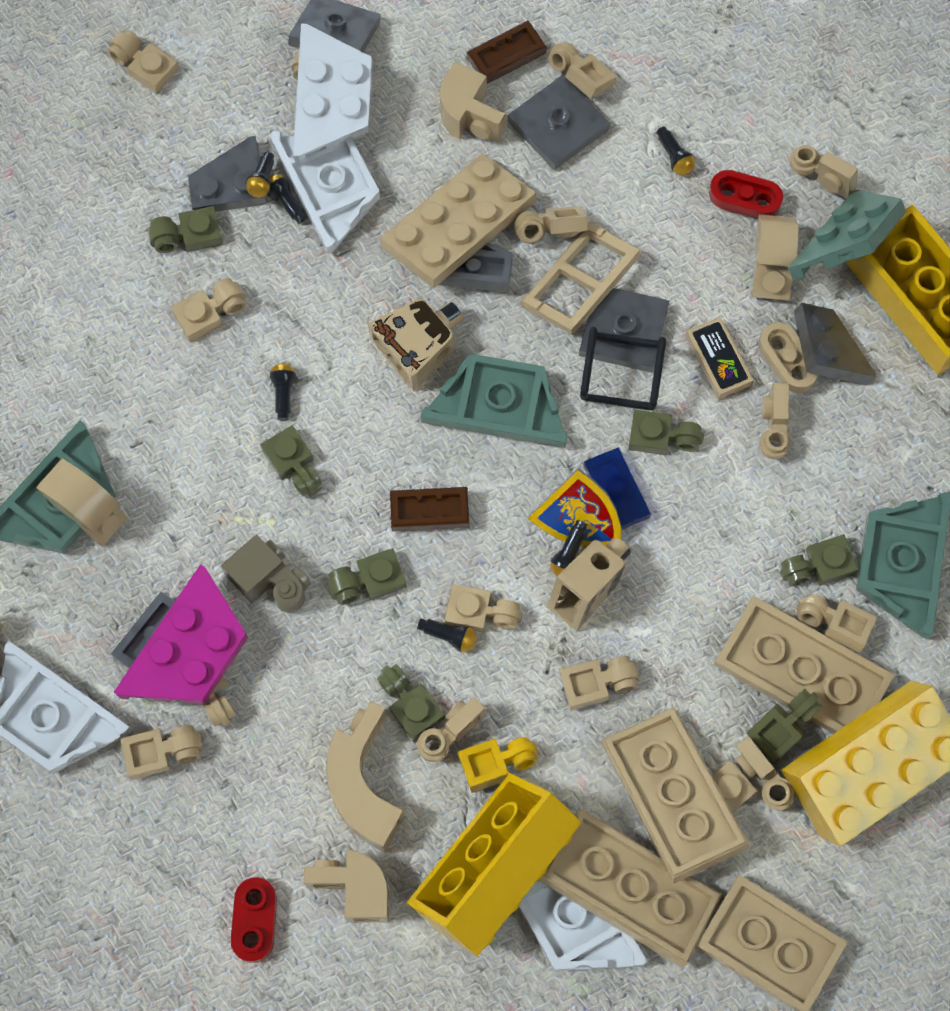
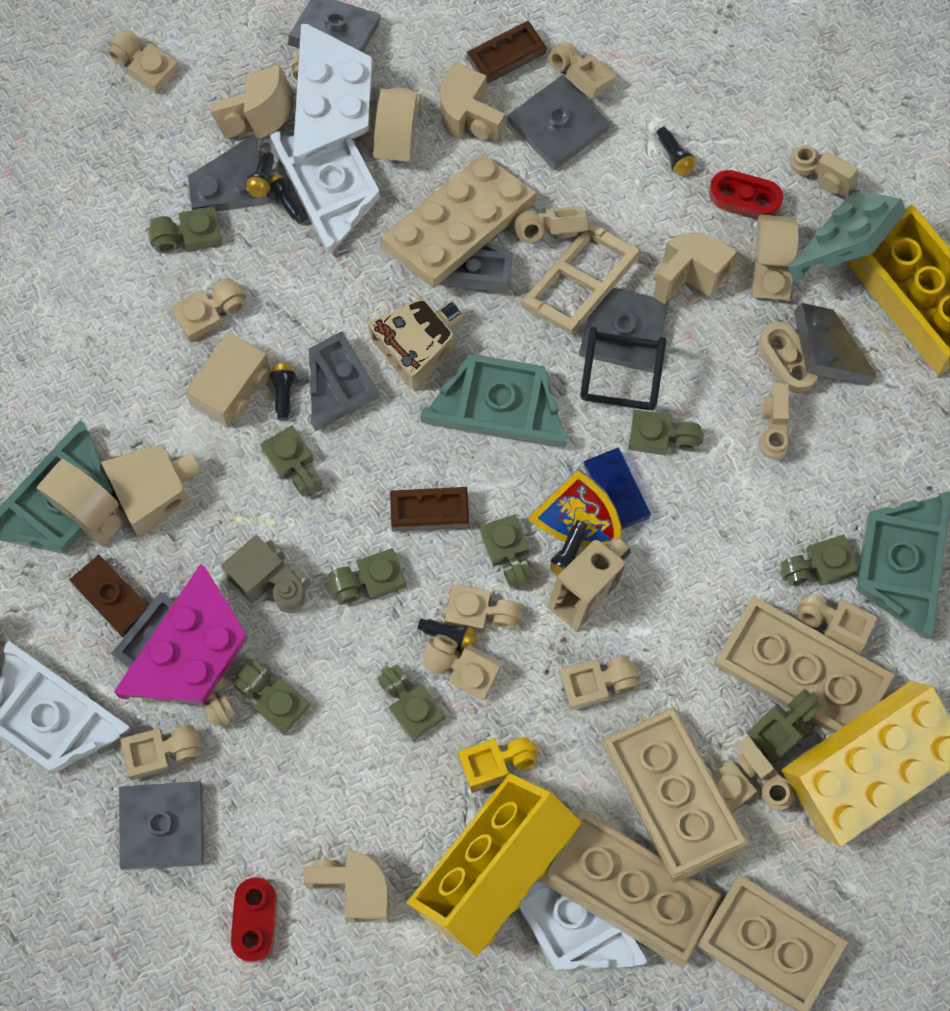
(109, 595): none -> reddish brown plate
(150, 484): none -> tan torso
(161, 825): none -> flat silver plate
(228, 380): none -> tan brick
(260, 109): none -> tan brick
(278, 704): none -> olive plate
(337, 381): none -> flat silver wing
(358, 806): tan arch -> none
(396, 124): none -> tan brick
(461, 721): tan plate -> none
(472, 671): none -> tan plate
(504, 543): none -> olive plate
(694, 260): none -> tan brick
(719, 358): tile -> none

